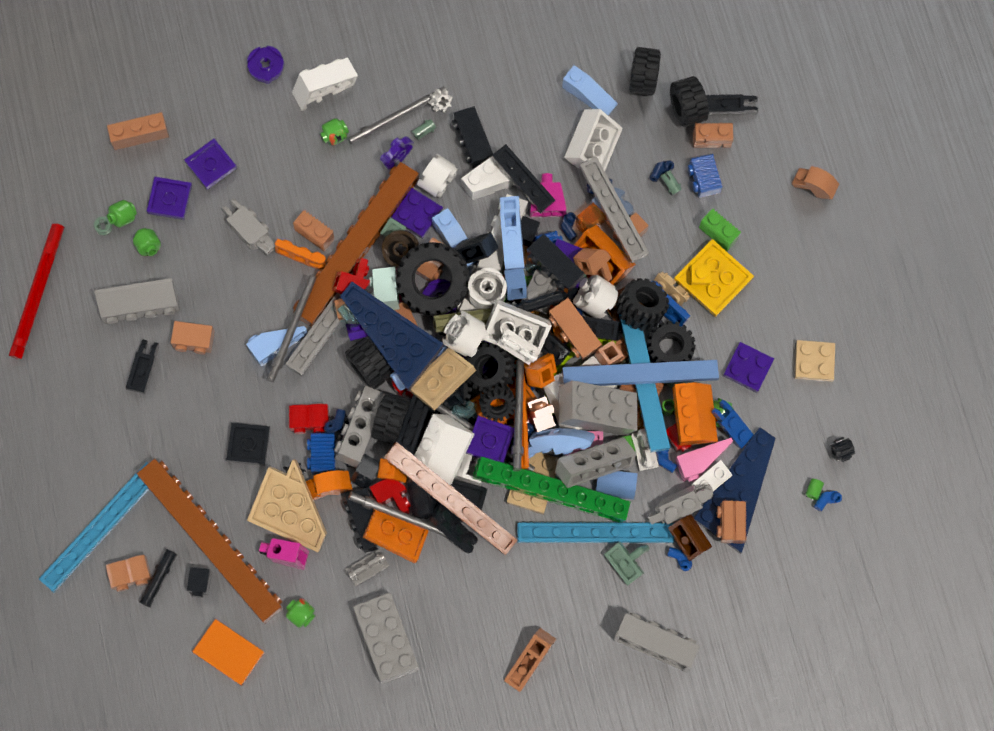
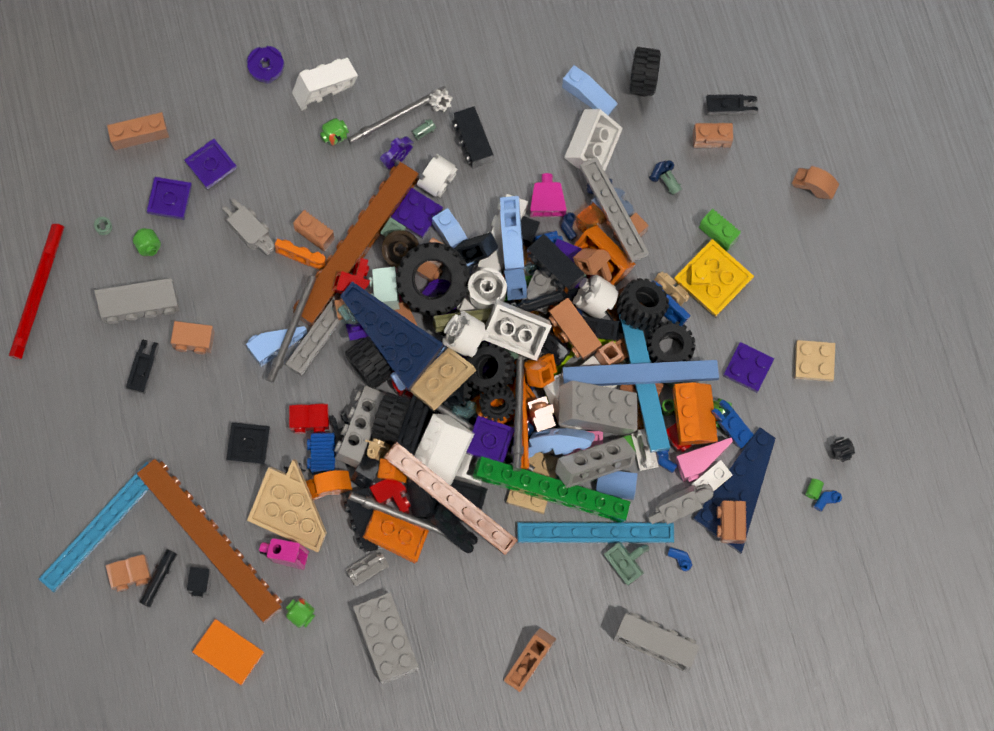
(121, 213): bright green head -> none
(337, 423): dark blue arm -> none
(377, 449): none -> tan hinge
(485, 180): white wedge -> none
(518, 346): white hinge -> none
(523, 178): black plate -> none
(689, 101): black tyre -> none
(690, 537): reddish brown brick -> none
(705, 176): blue brick -> none

